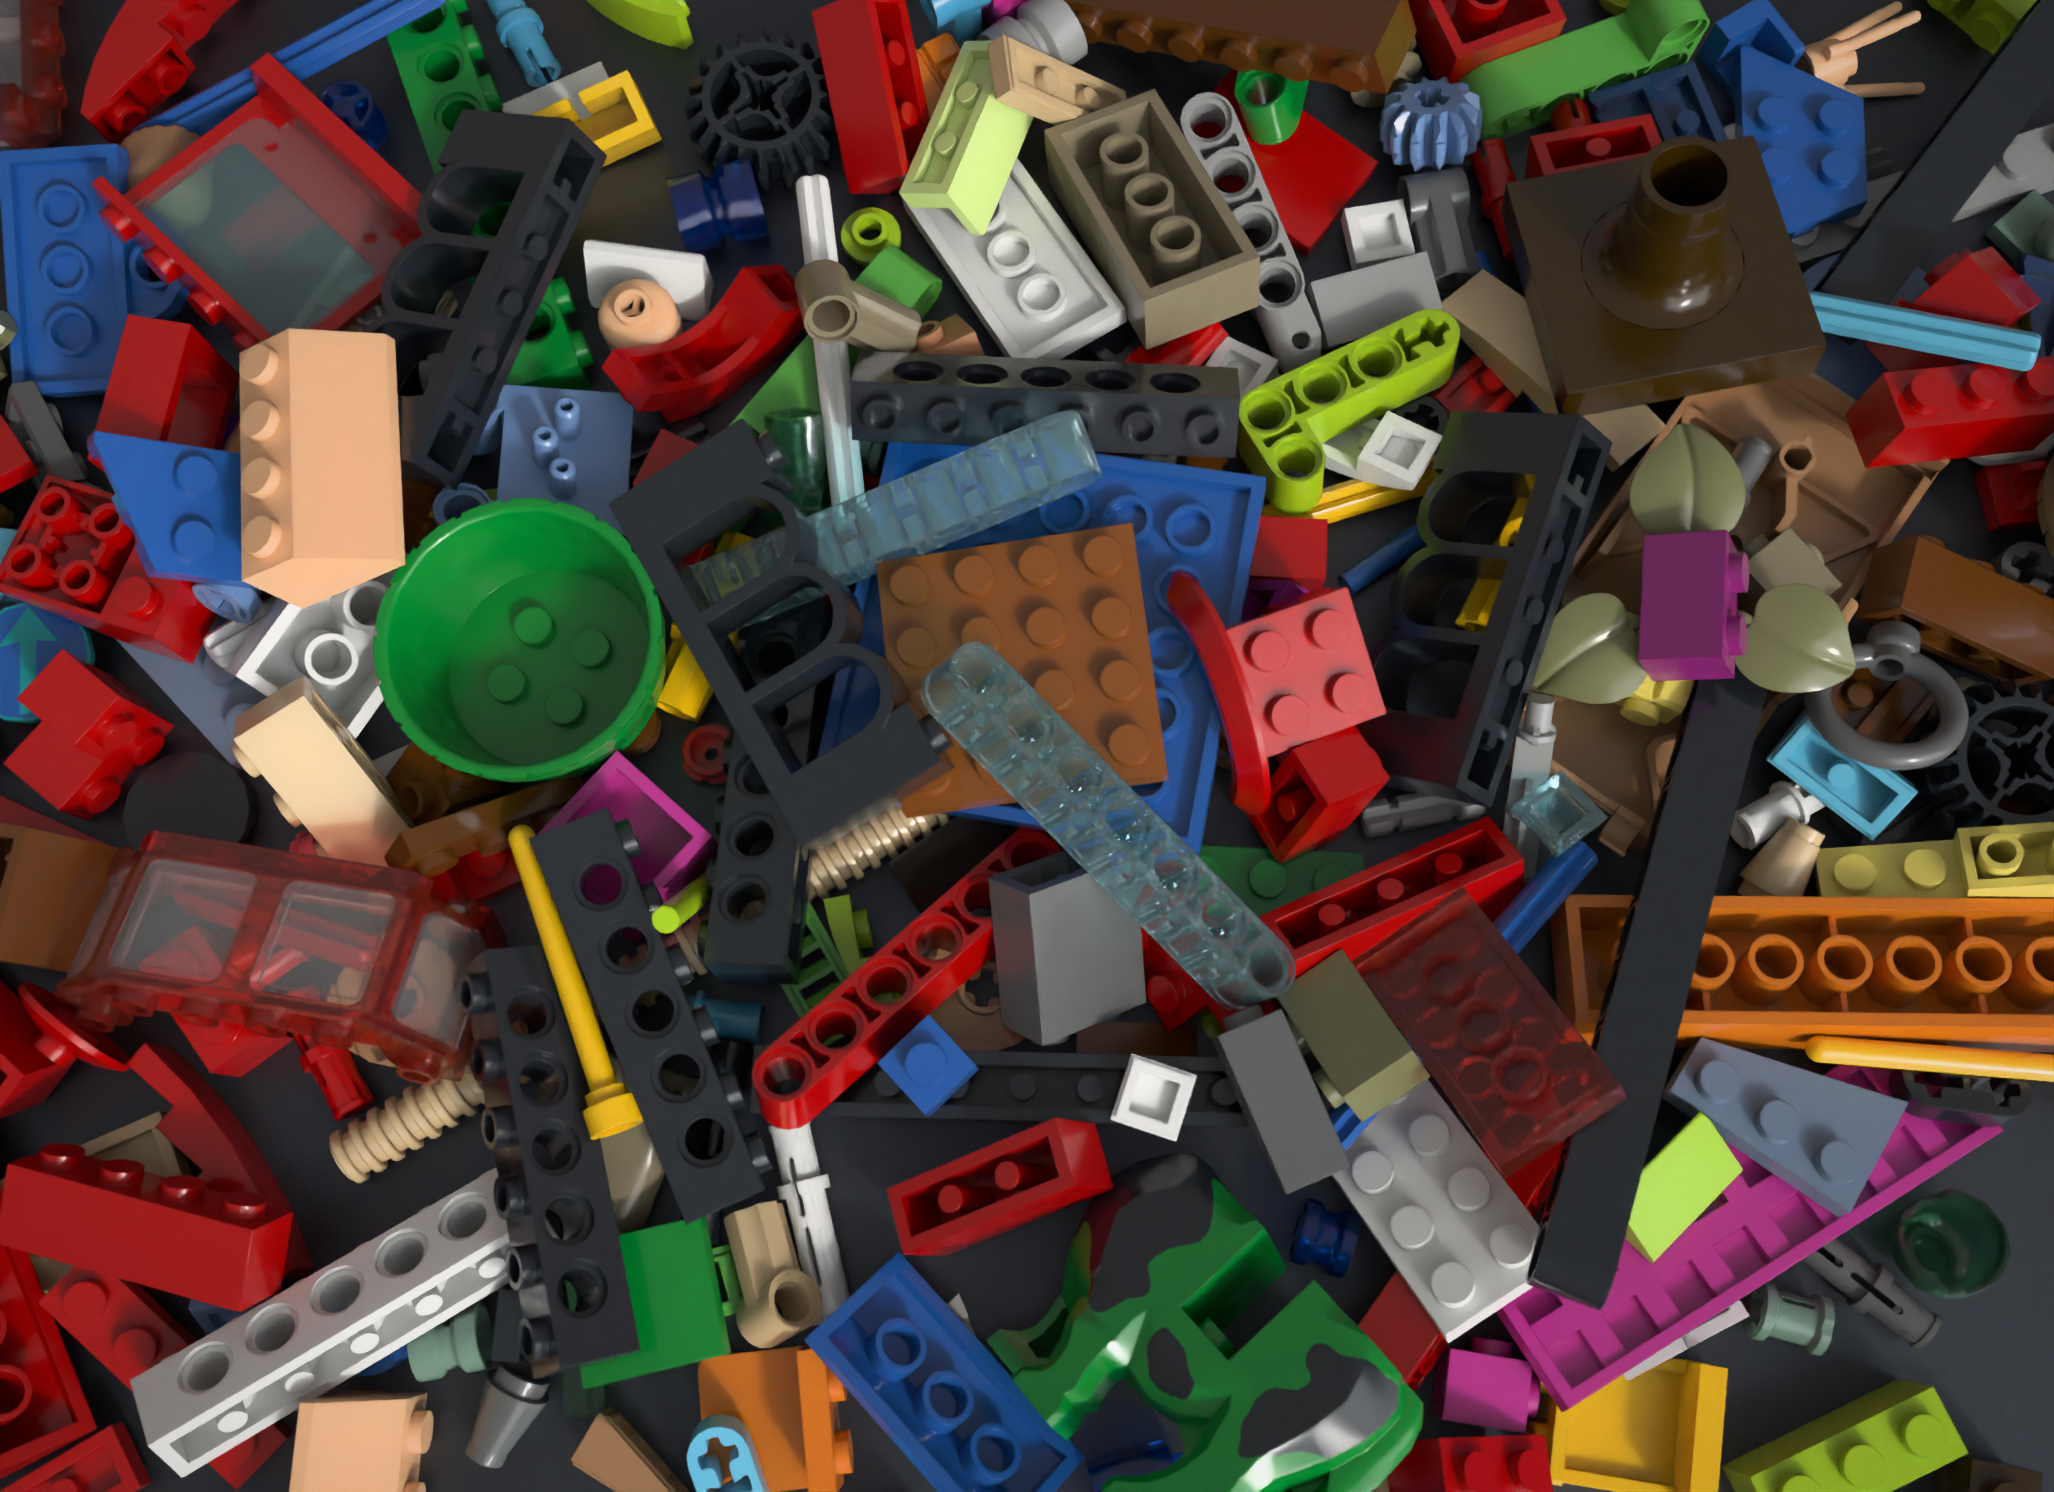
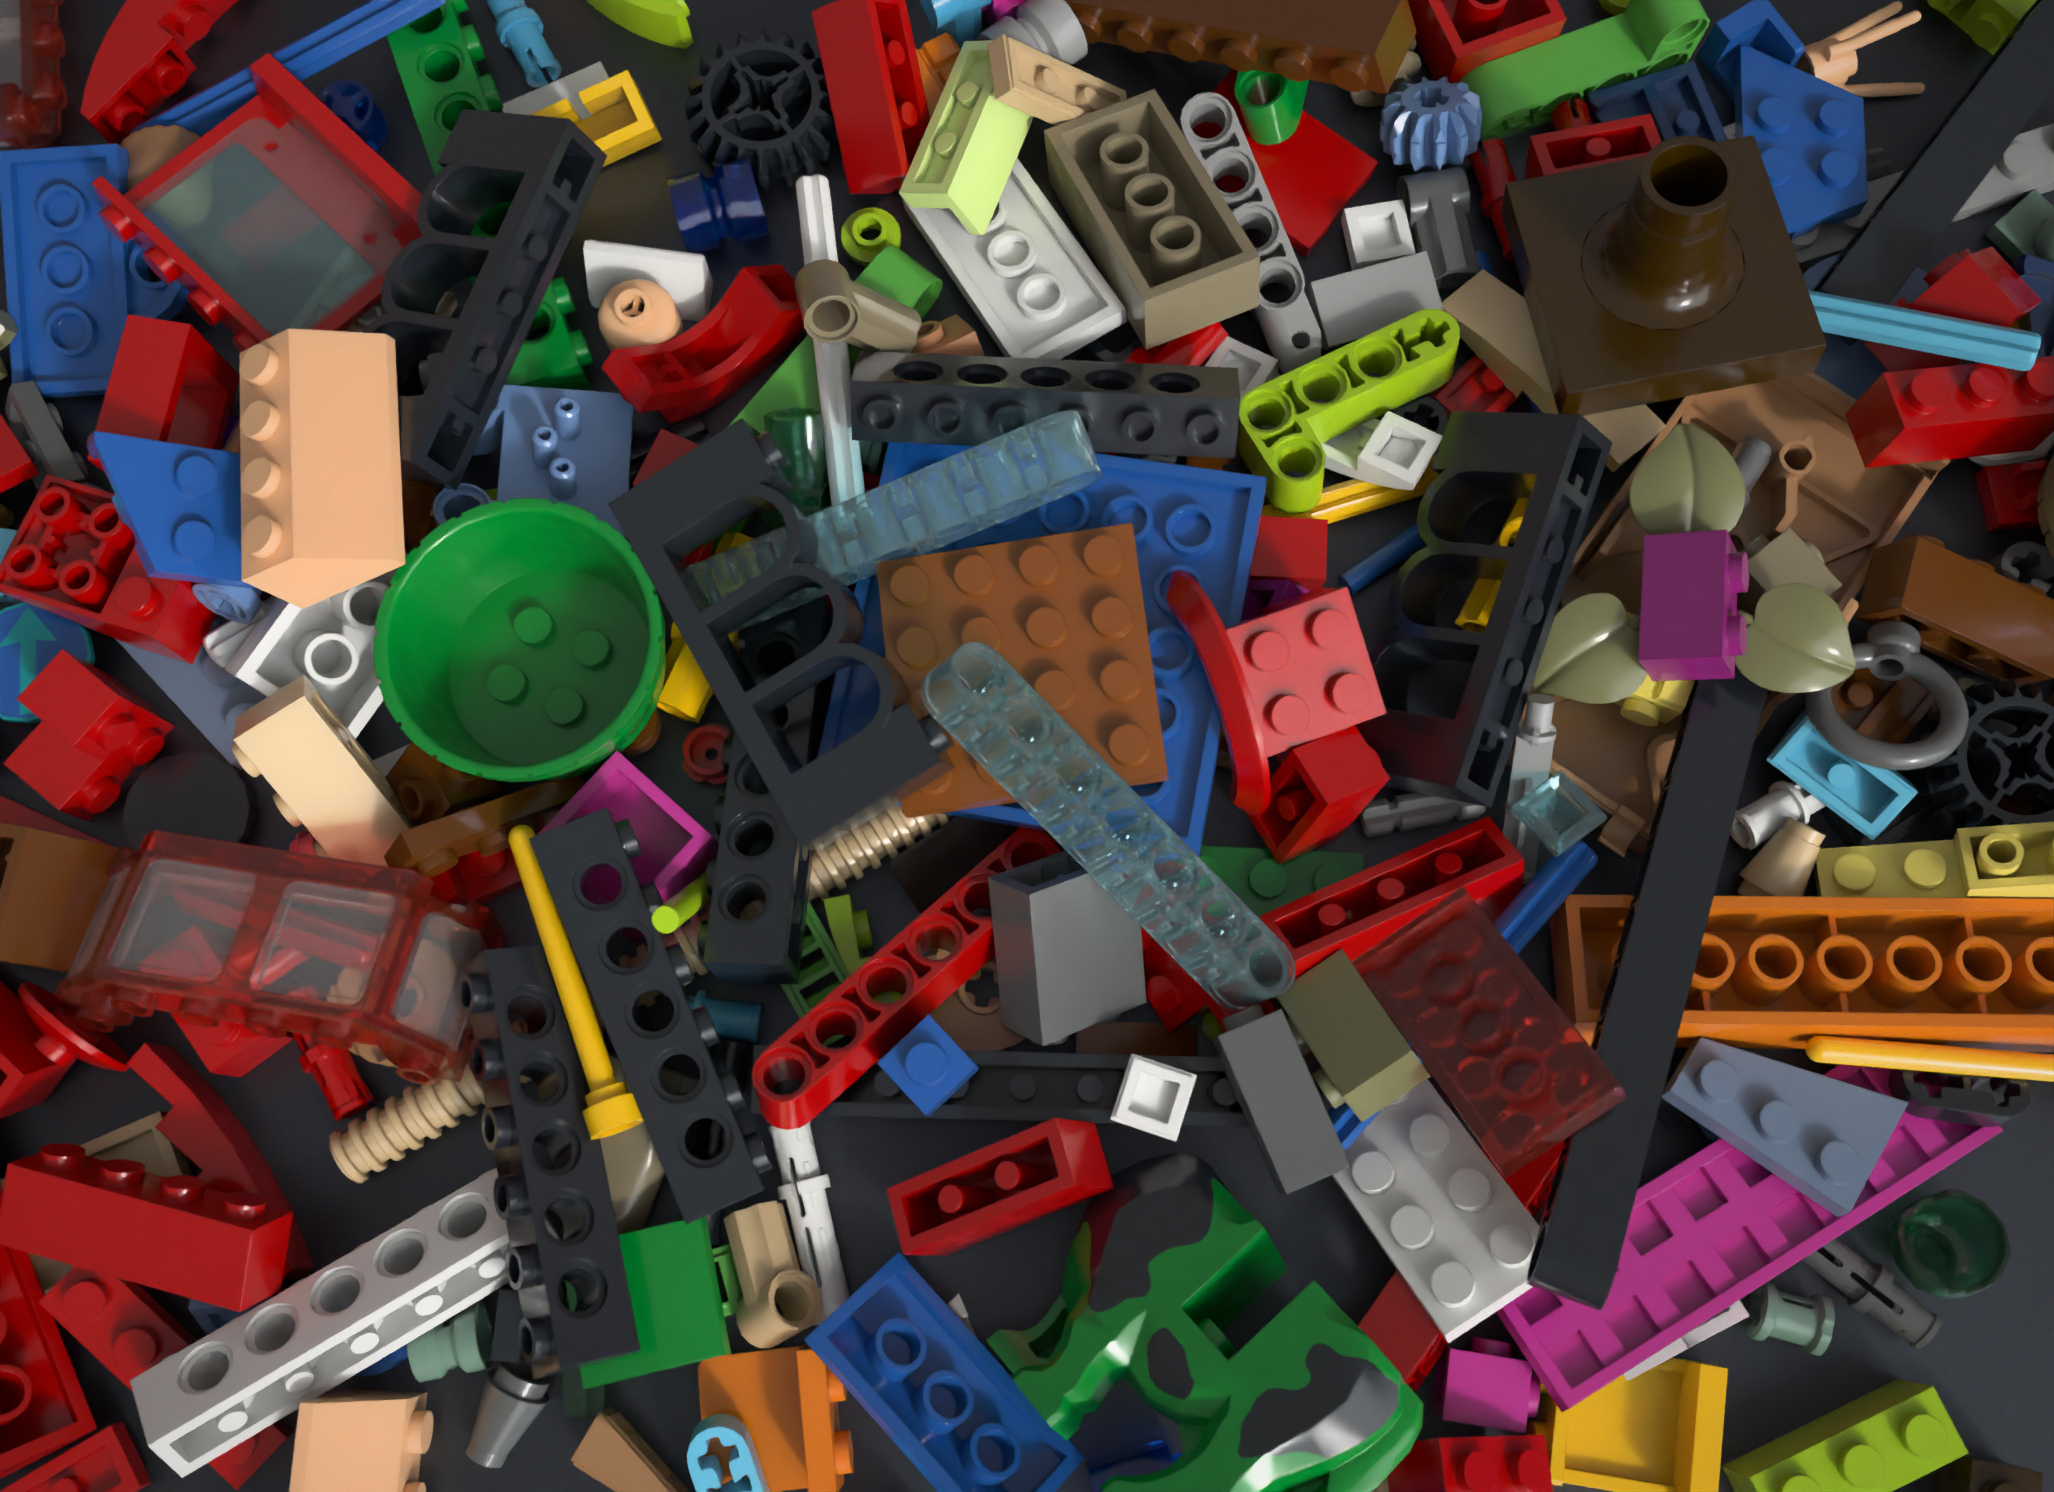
(1324, 1238): clear blue wheel -> none
(1679, 1186): lime slope -> none

